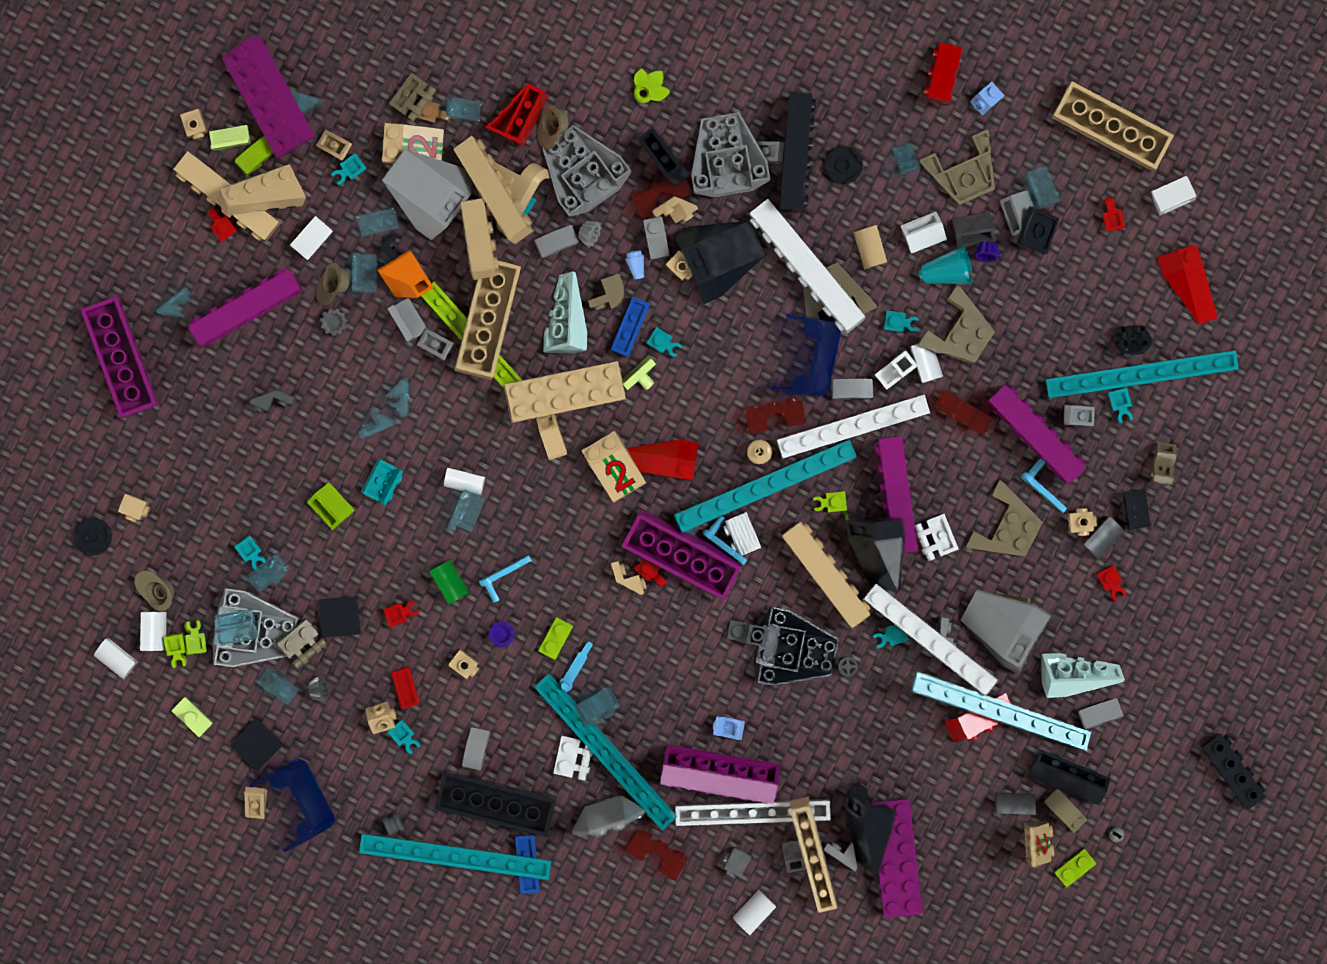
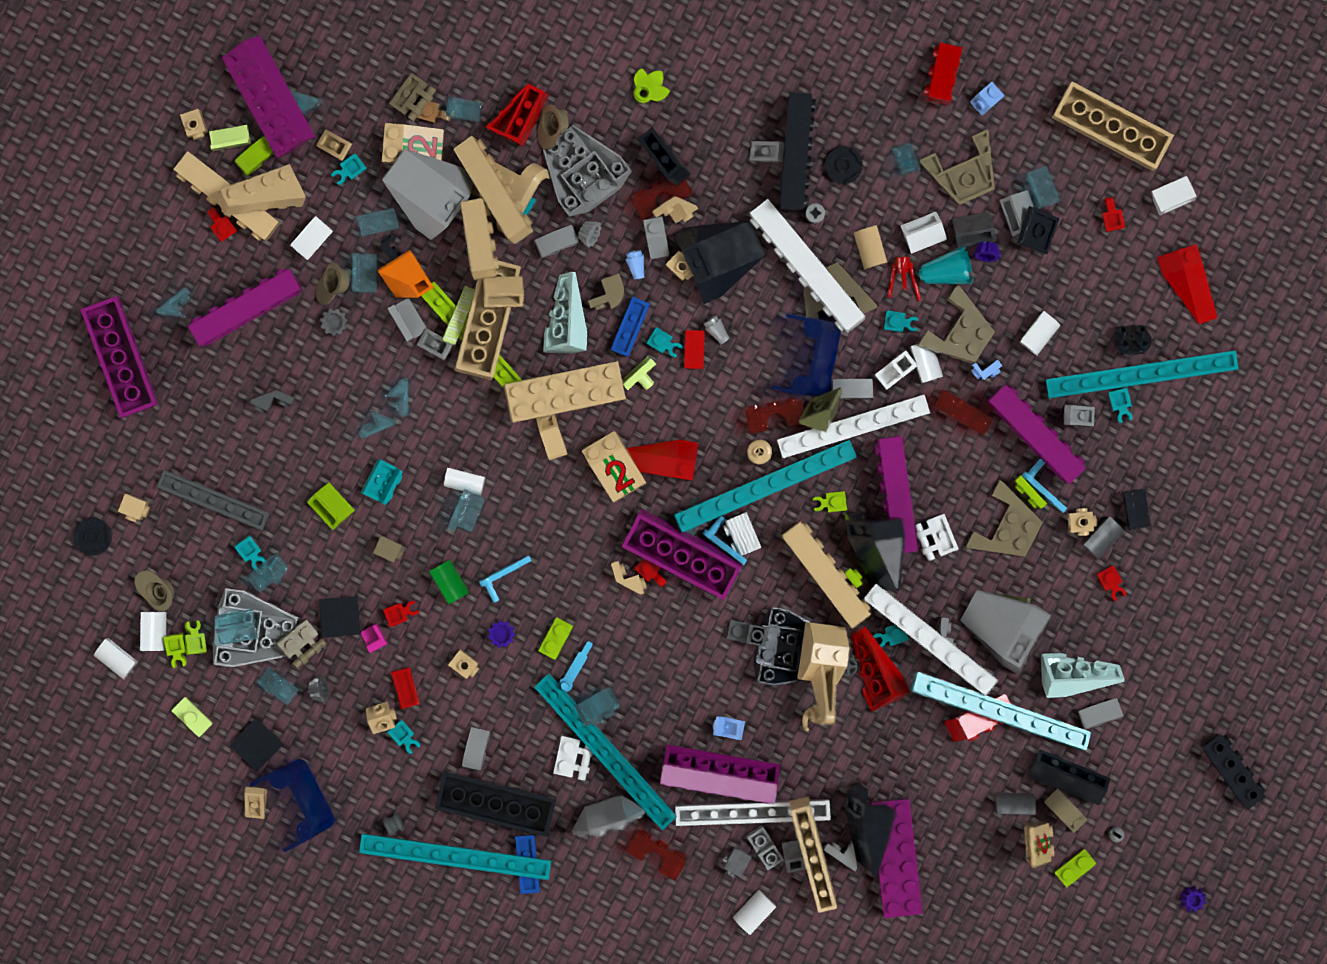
(213, 500): none -> dark grey tile
(374, 638): none -> dark pink panel
(389, 549): none -> dark tan brick
(459, 316): none -> yellowish green sticker
(503, 291): none -> tan brick
(694, 349): none -> red tile
(716, 329): none -> light grey cone
(727, 158): light grey wedge -> none
(765, 847): none -> light grey slope
(813, 215): none -> light grey wheel
(821, 410): none -> olive slope
(823, 663): none -> tan slope
(854, 577): none -> lime plate
(880, 676): none -> red wedge
(903, 266): none -> red plant
(992, 370): none -> light blue bracket
(1034, 498): none -> lime plate
(1039, 333): none -> white brick
(1163, 463): dark tan brick -> none
(1193, 899): none -> dark purple piece

